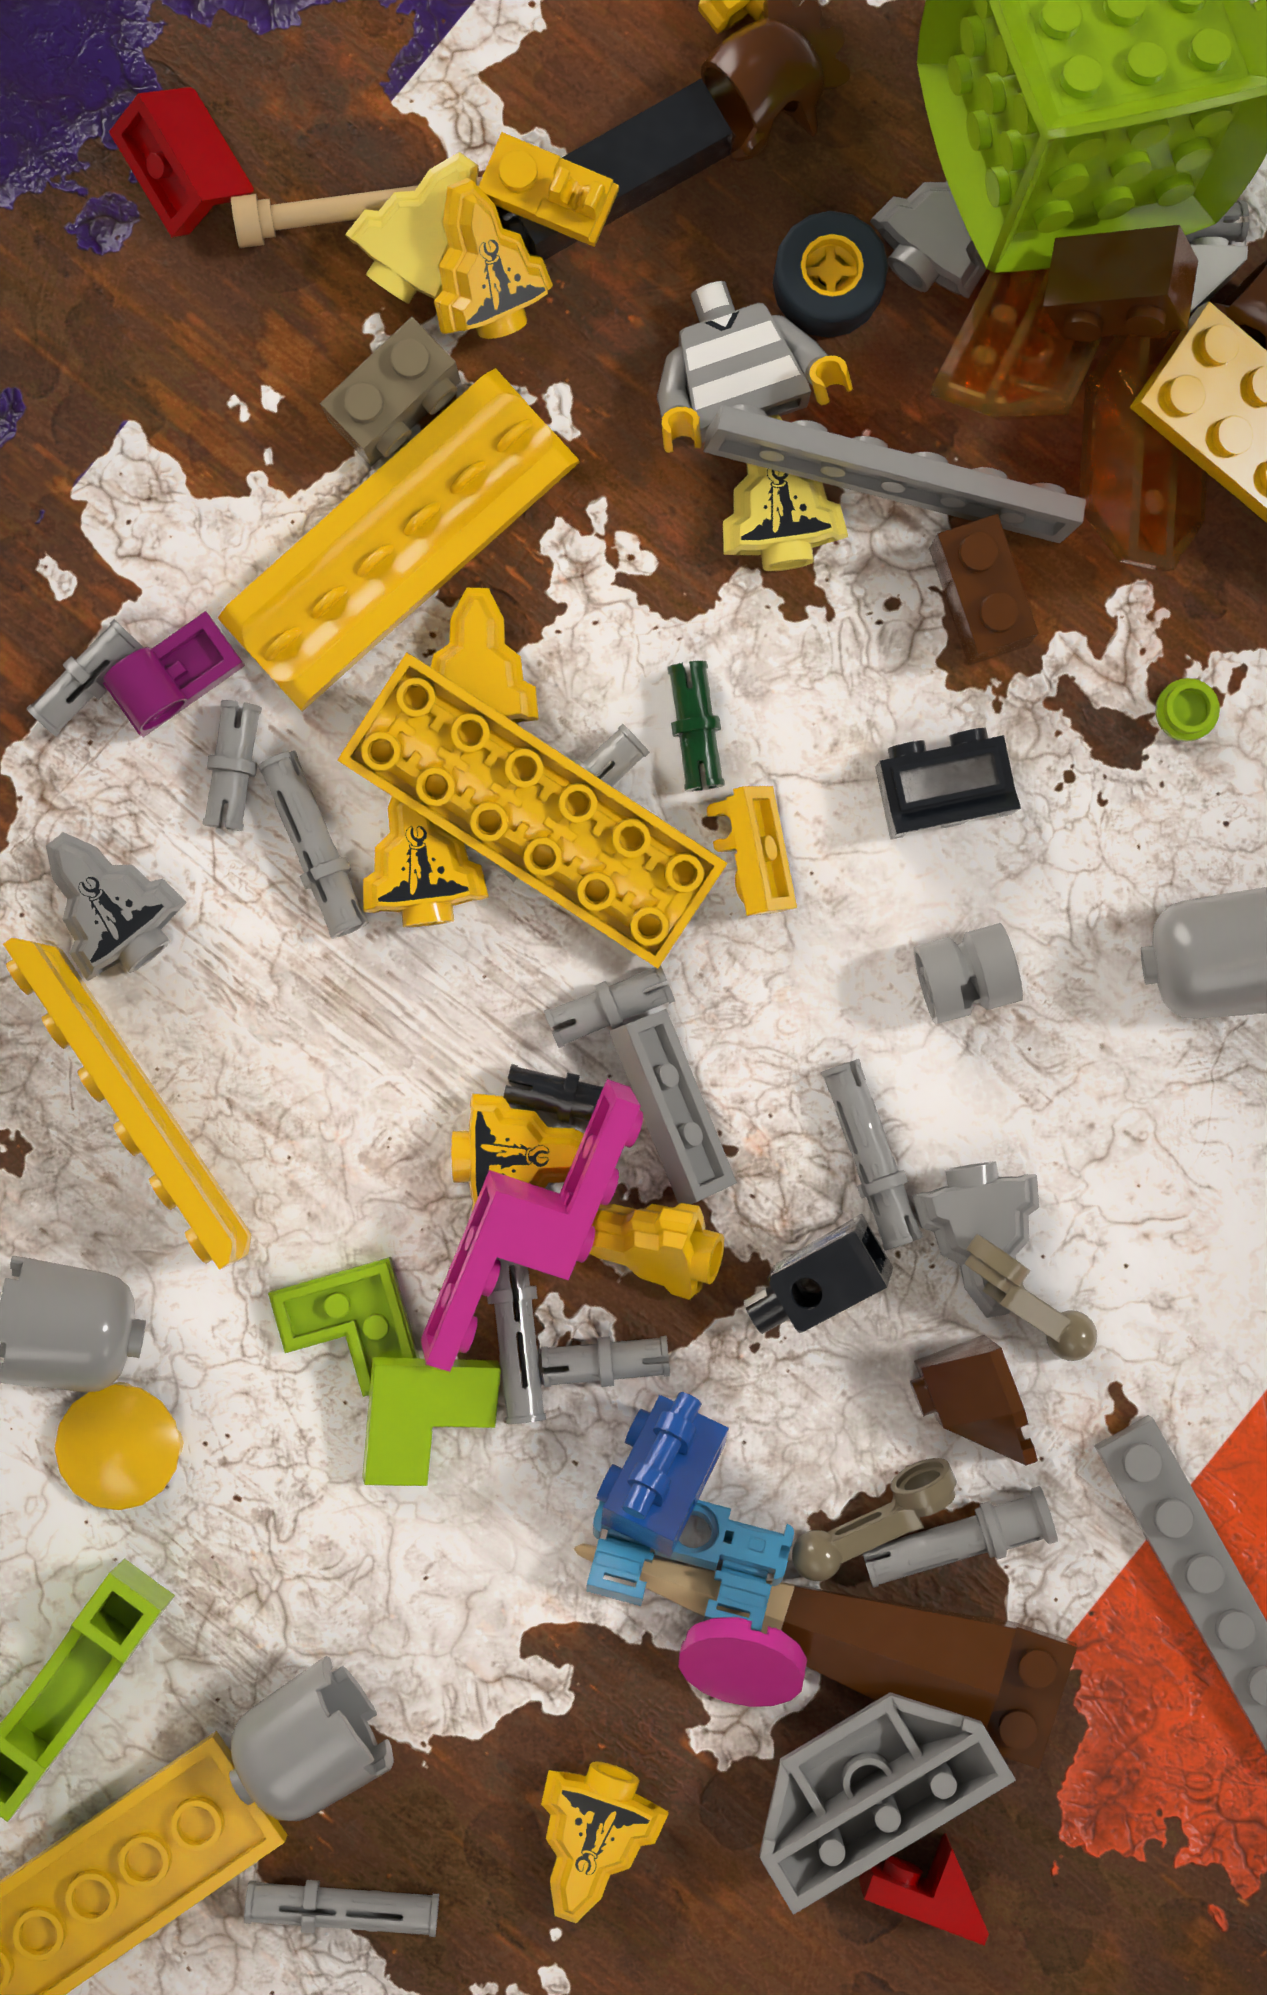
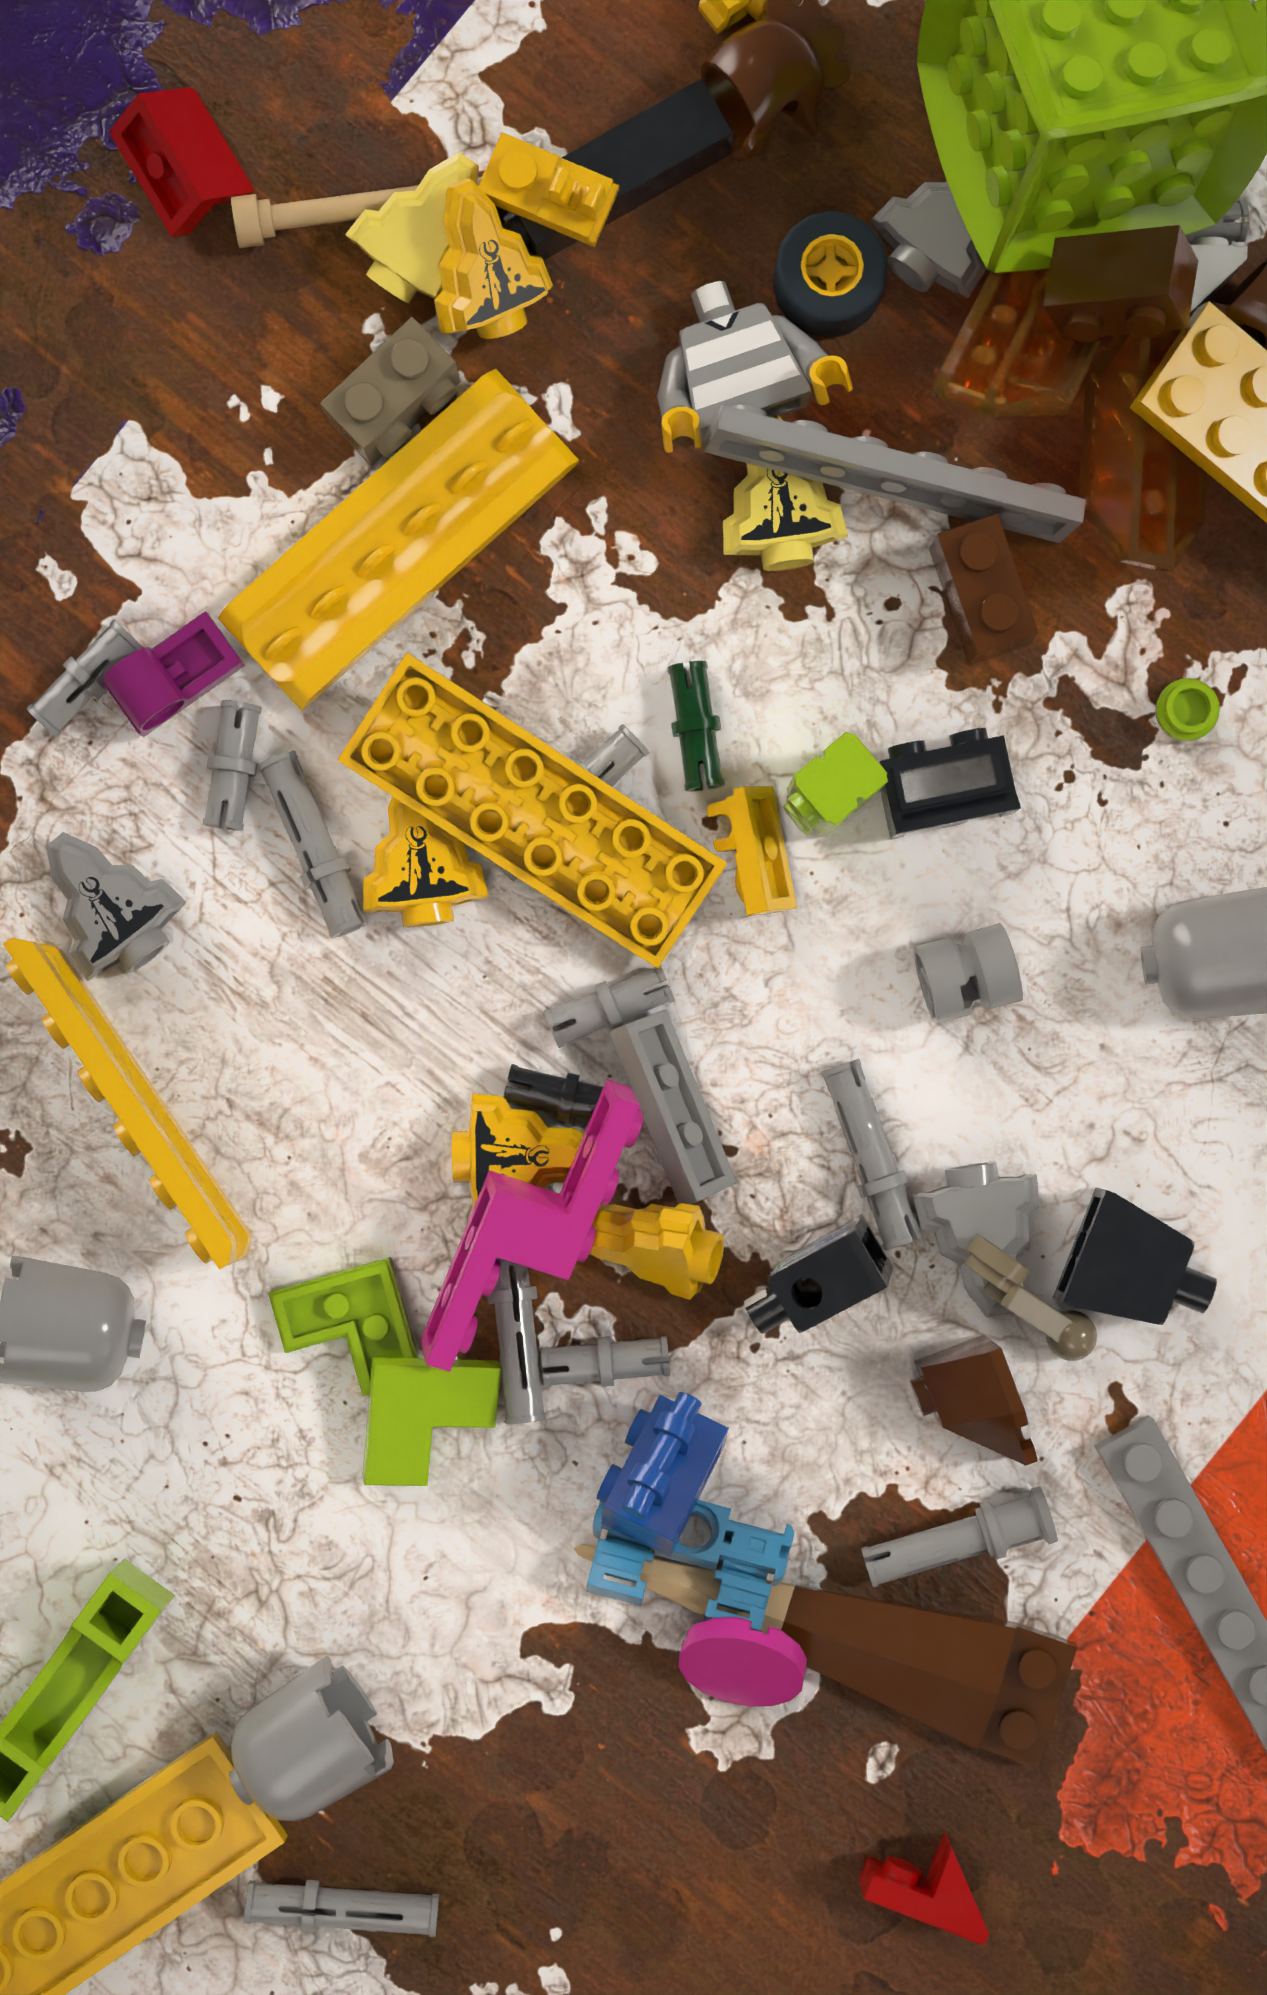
(118, 1447): yellow dish -> none
(482, 661): yellow rock -> none
(594, 1832): yellow rock -> none
(834, 786): none -> lime brick
(872, 1792): light grey wedge -> none
(917, 1493): dark tan piece -> none
(1131, 1264): none -> black torso

